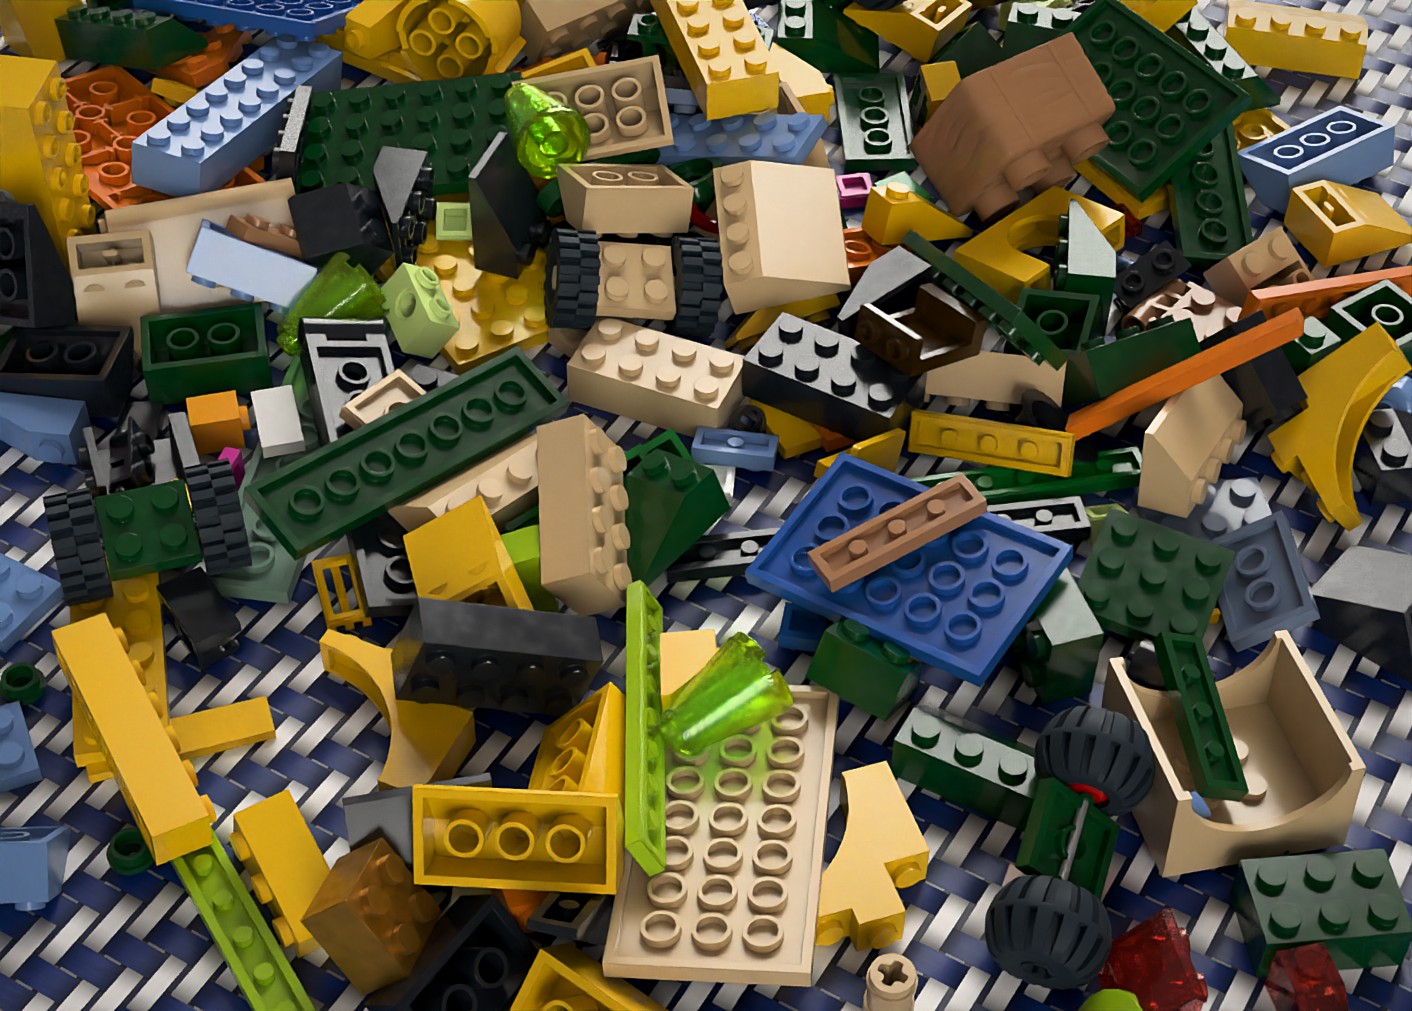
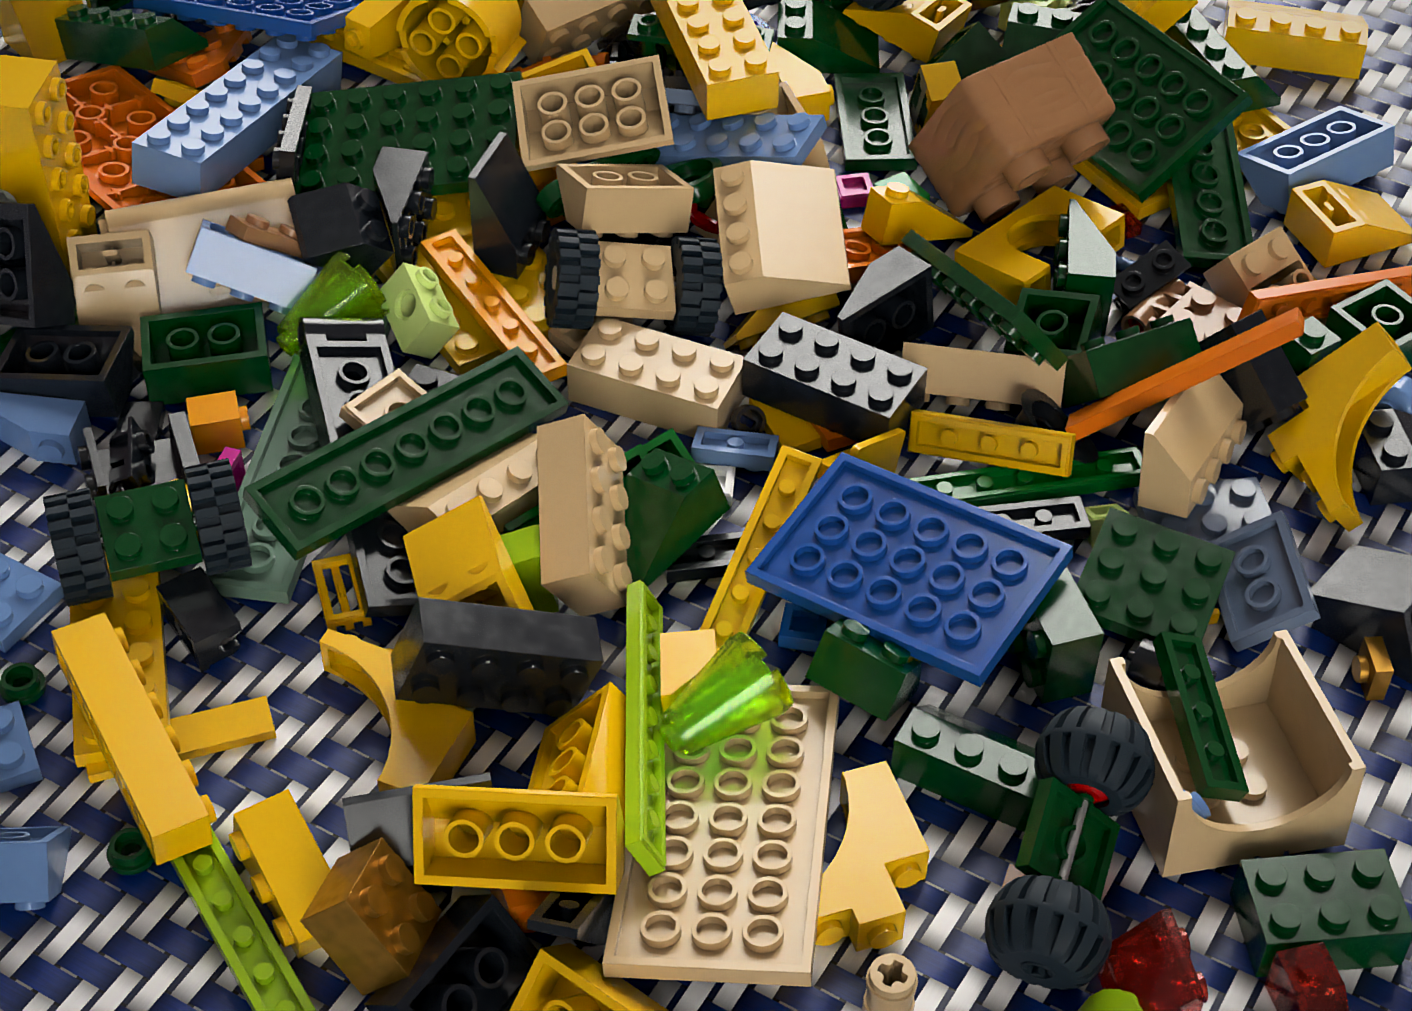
(277, 421): white tile -> none
(453, 221): yellowish green slope -> none
(490, 302): none -> light orange plate
(544, 130): clear neon green cone -> none
(786, 486): none -> yellow plate
(897, 532): medium nougat plate -> none
(925, 336): dark brown panel -> none
(1373, 668): none -> pearl gold plate

